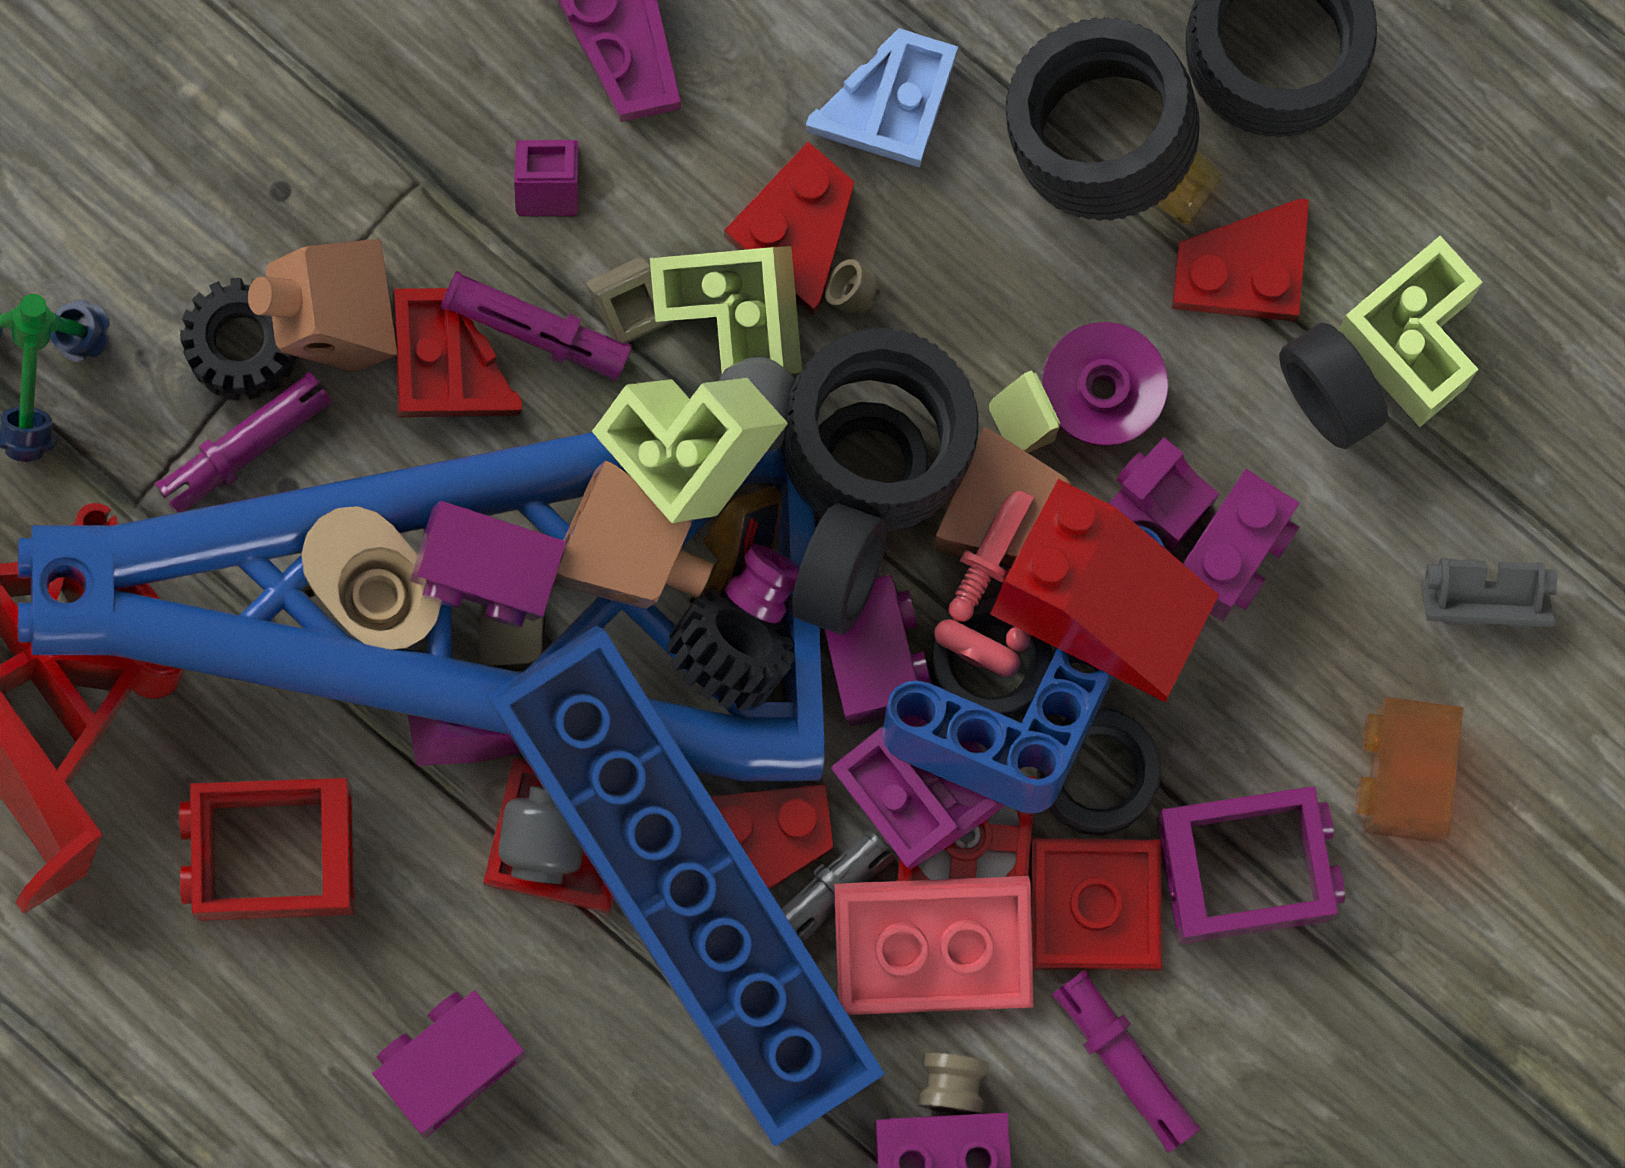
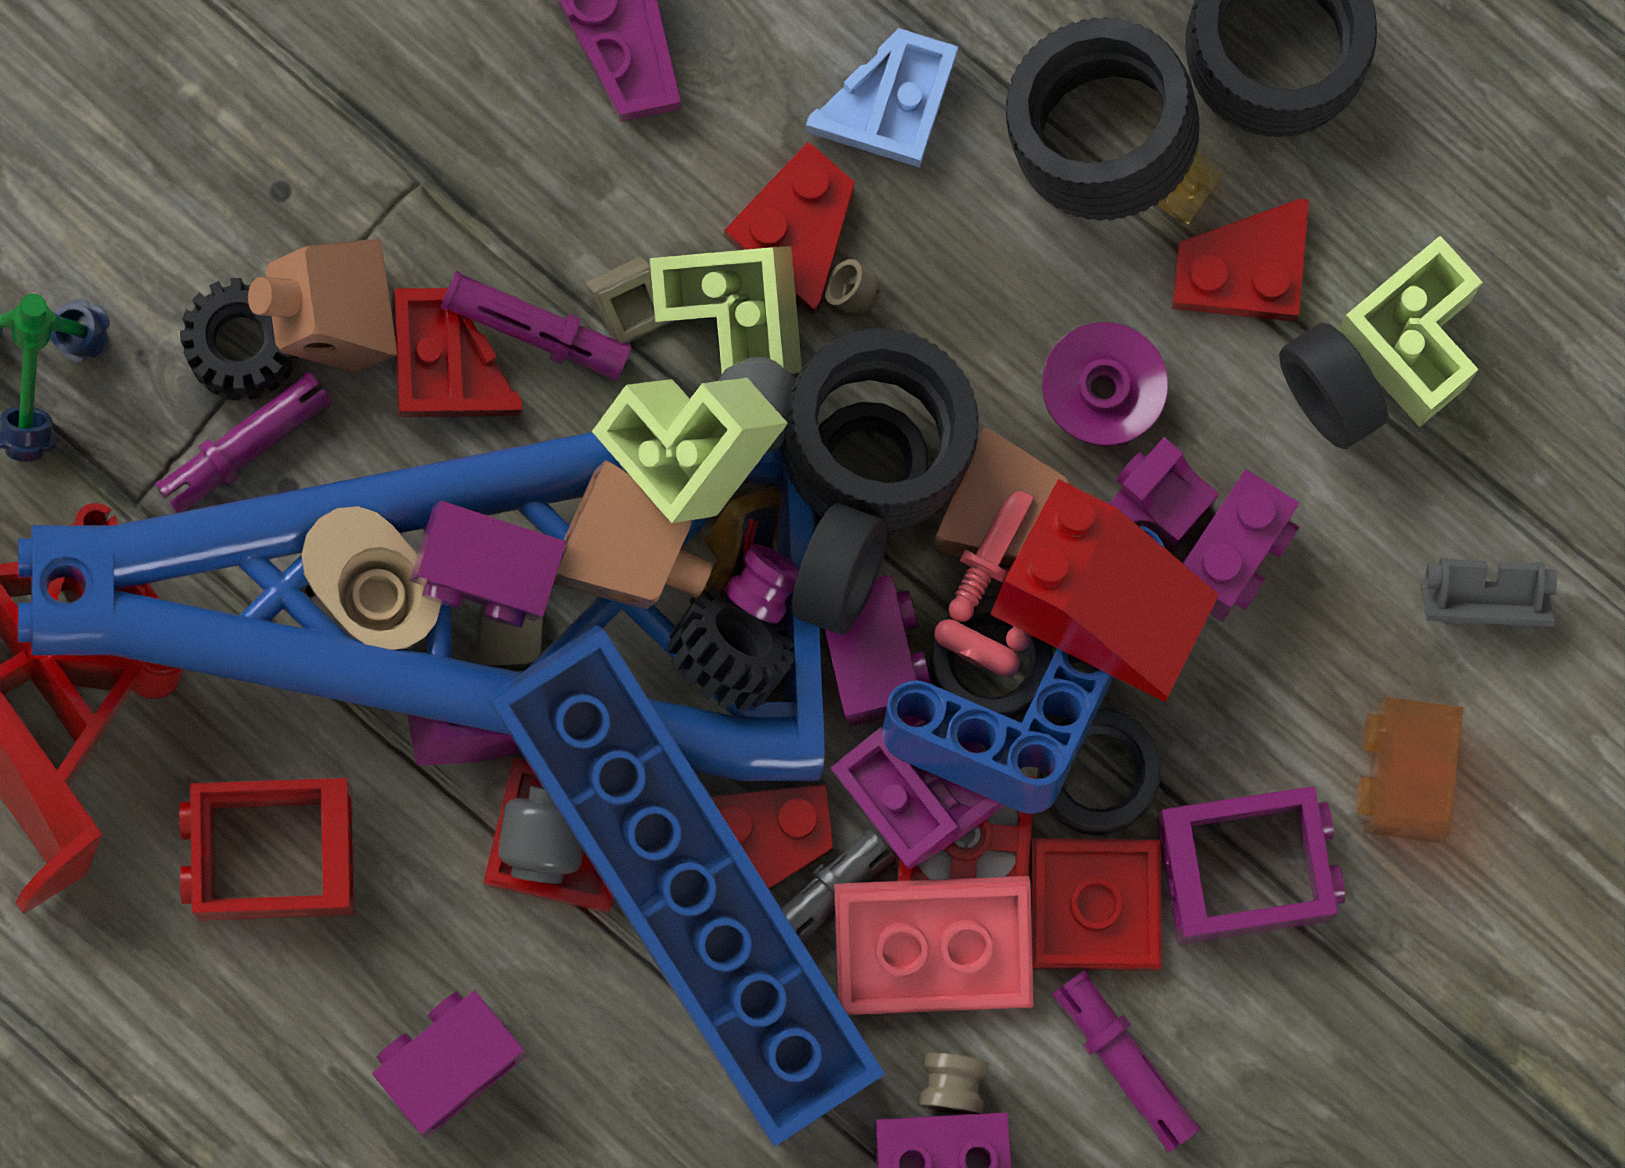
(546, 177): magenta slope -> none
(1025, 413): yellowish green slope -> none

